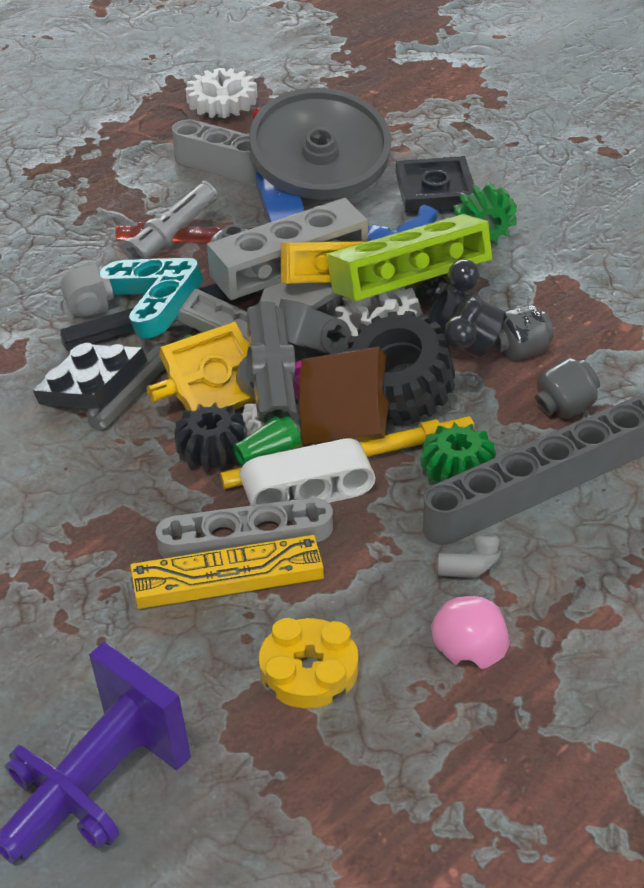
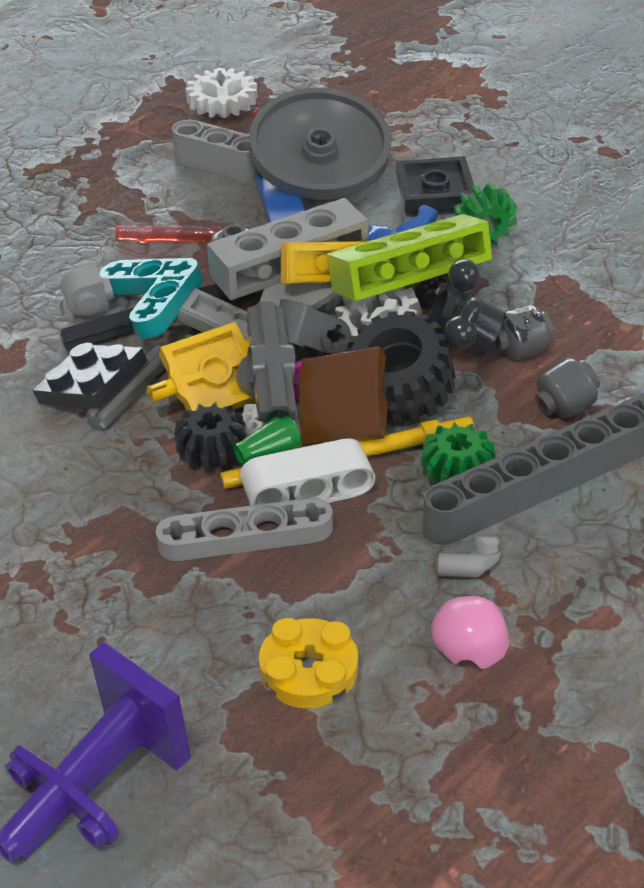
(159, 232): light grey pin -> none
(226, 571): yellow tile -> none

